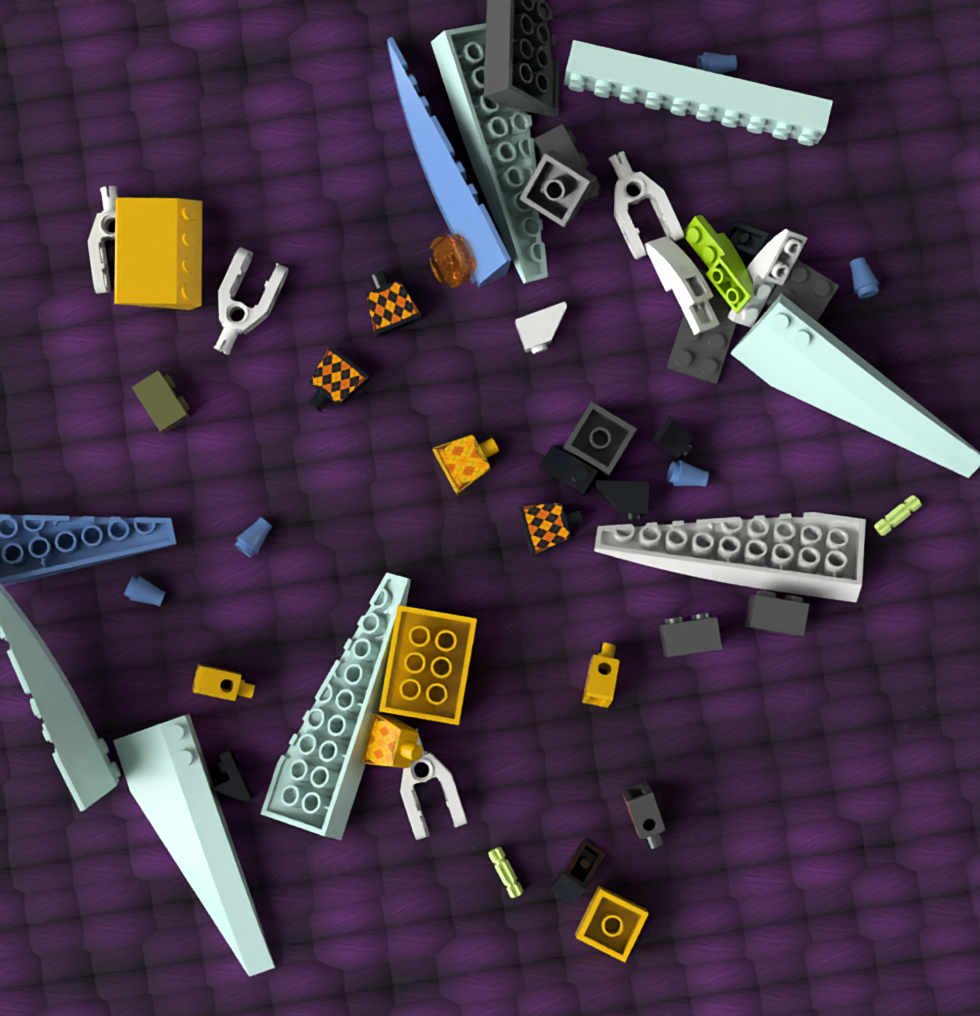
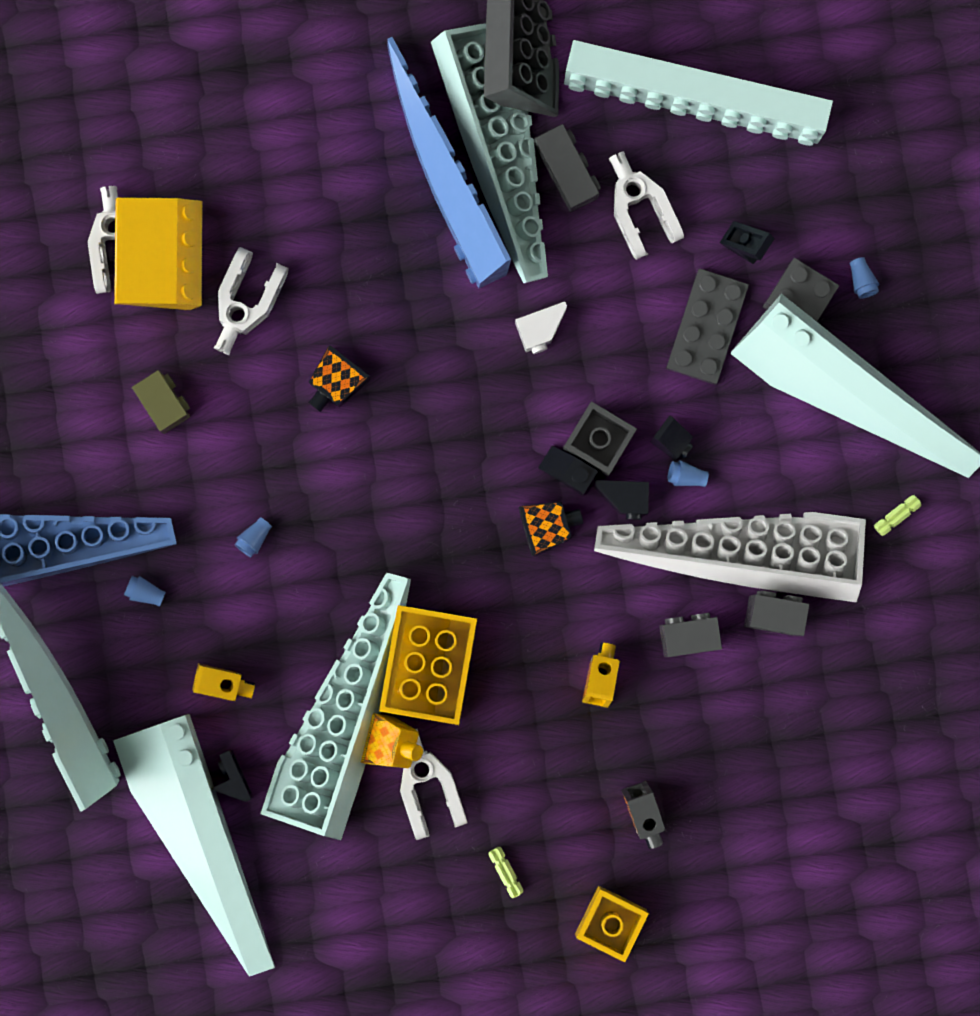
(390, 306): torso -> none
(451, 248): clear orange plate -> none
(465, 460): torso -> none
(558, 188): dark grey brick -> none
(577, 872): black slope -> none
(683, 277): white slope -> none
(716, 63): medium blue cone -> none
(724, 263): lime slope -> none
(767, 269): white slope -> none

